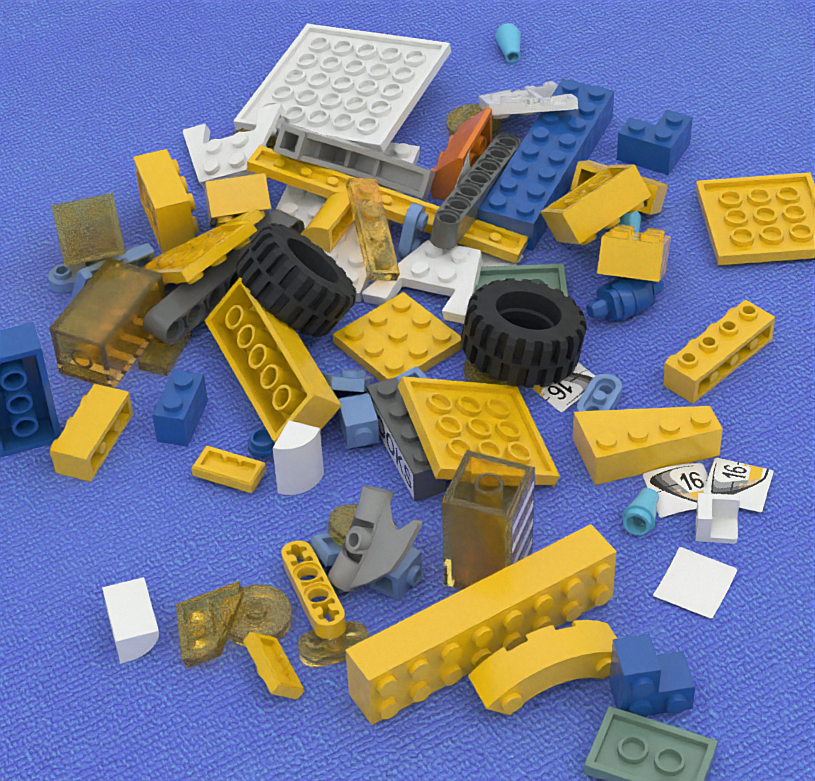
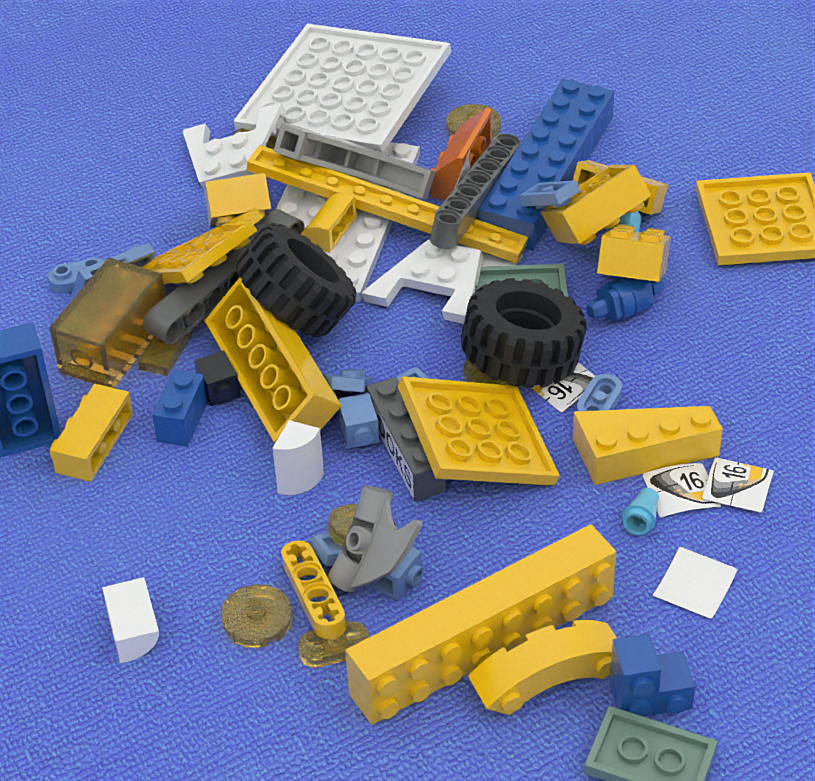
(87, 229): clear yellow brick -> none
(165, 199): yellow brick -> none
(207, 622): clear yellow wing -> none
(219, 376): none -> black brick
(229, 469): yellow plate -> none
(260, 443): blue plate -> none
(273, 665): yellow plate -> none
(372, 229): clear yellow plate -> none
(397, 339): yellow plate -> none
(414, 223): medium blue plate -> none
(486, 518): clear yellow brick -> none
(508, 39): medium azure cone -> none
(527, 101): white wing -> none
(549, 193): none -> medium blue plate
(657, 145): blue brick -> none
(717, 518): white panel -> none
(718, 351): yellow brick -> none

